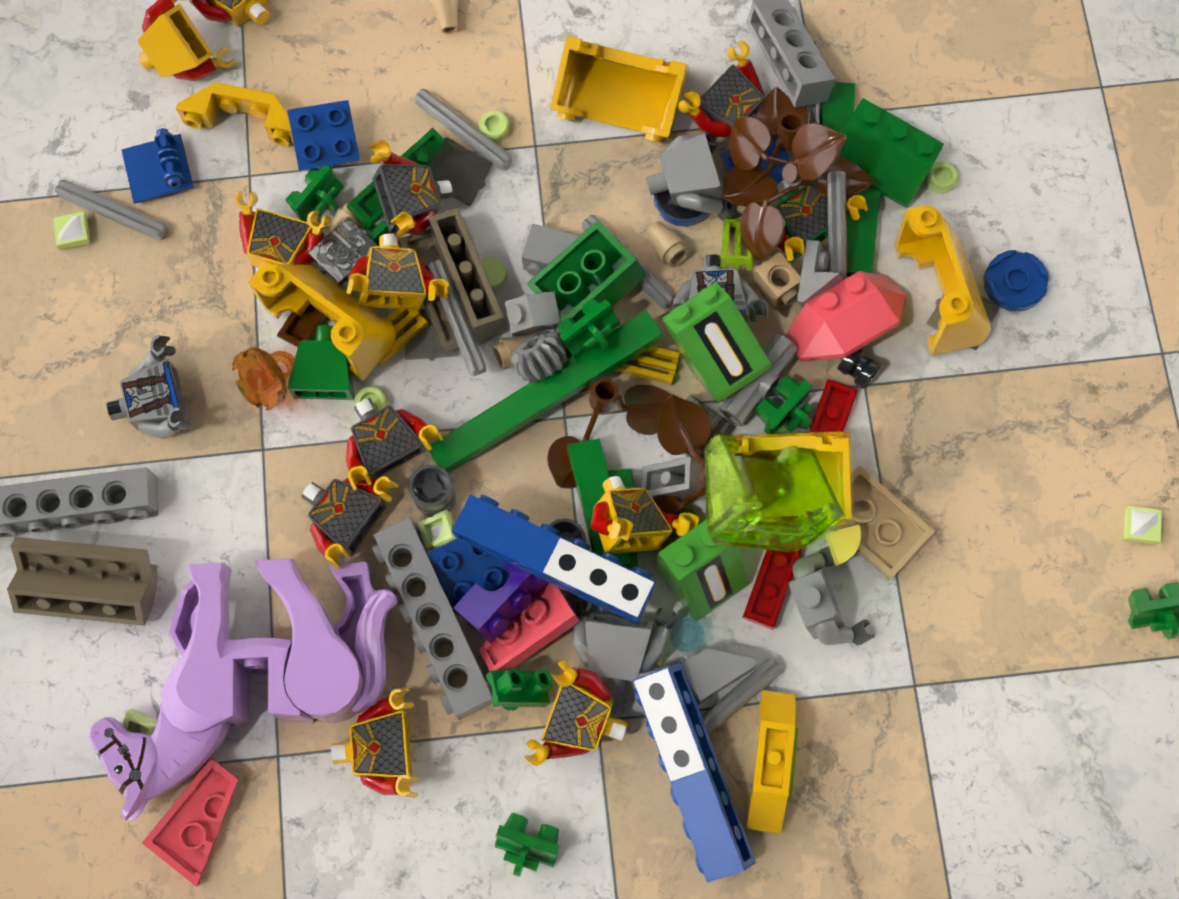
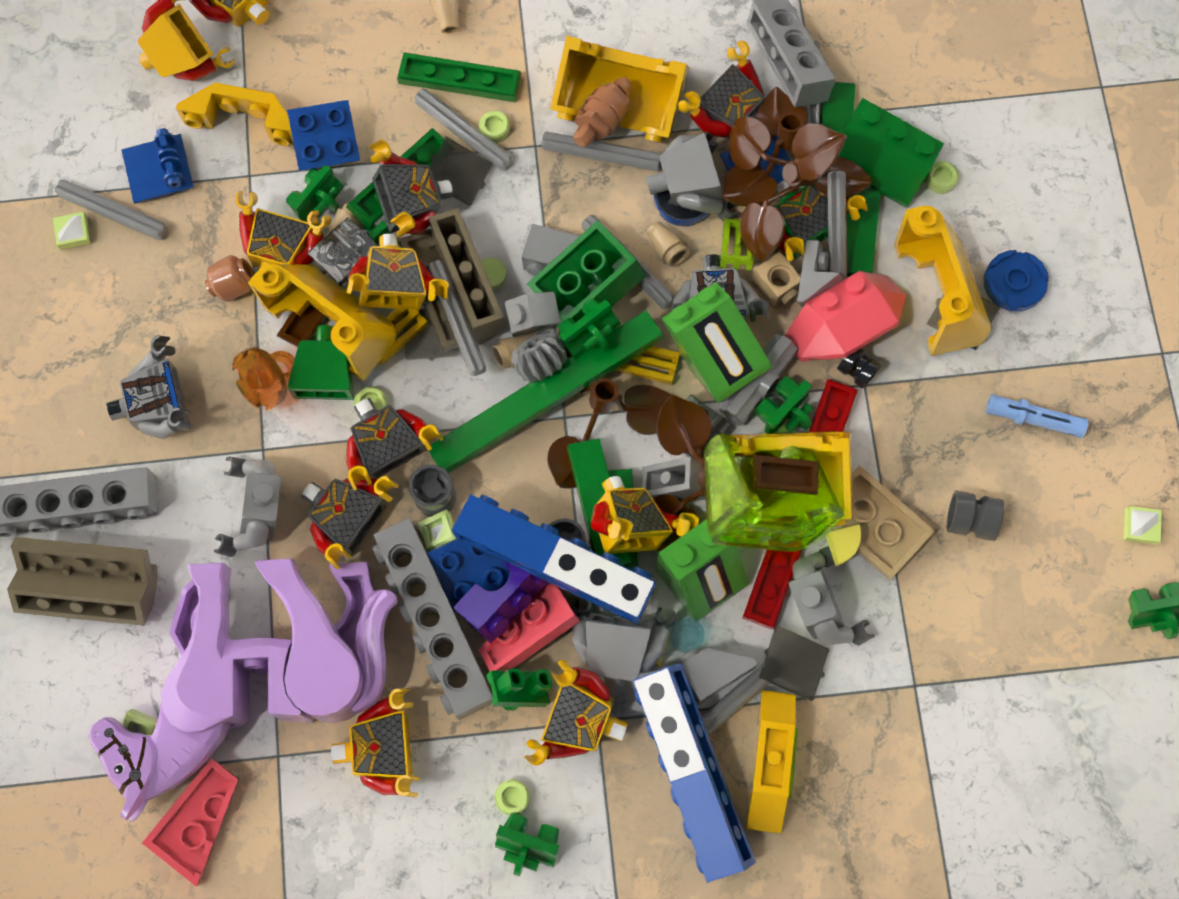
(229, 278): none -> nougat head
(259, 505): none -> light grey torso
(459, 77): none -> green tile
(512, 797): none -> yellowish green tile
(602, 111): none -> nougat piece
(602, 151): none -> light grey axle
(785, 475): none -> reddish brown tile
(794, 663): none -> clear smoke piece
(973, 515): none -> dark grey wheel
(1023, 412): none -> light blue pin

